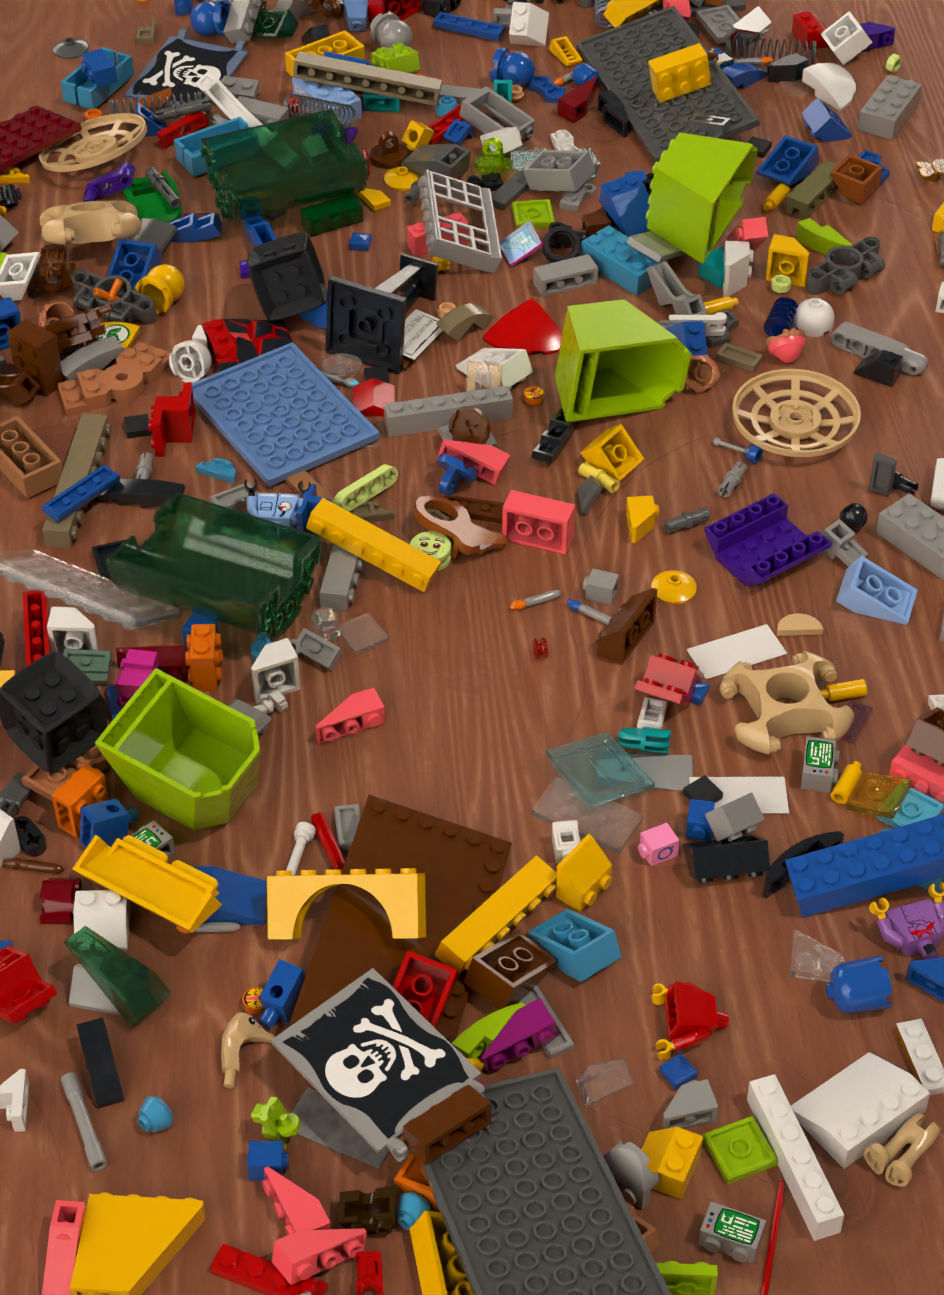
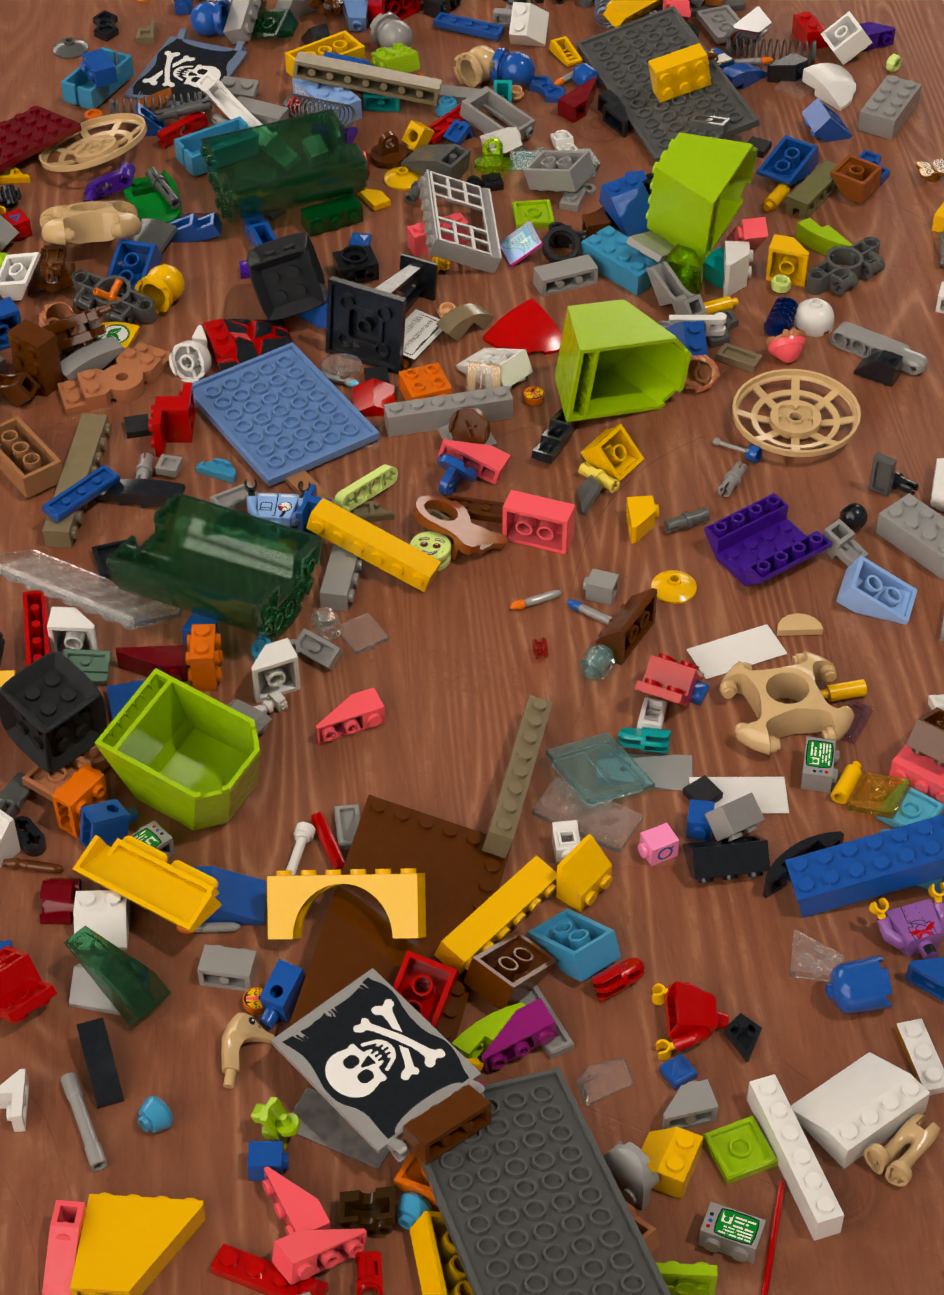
(20, 222): none -> red brick
(105, 26): none -> black tile
(134, 672): dark pink brick -> none
(169, 465): none -> light grey plate
(227, 967): none -> light grey brick
(356, 264): none -> black brick
(424, 382): none -> orange brick
(474, 66): none -> tan tile
(510, 190): dark grey tile -> none
(517, 777): none -> dark tan brick
(597, 662): none -> clear light blue head
(617, 978): none -> red arm
(687, 267): none -> clear neon green slope
(743, 1035): none -> black piece

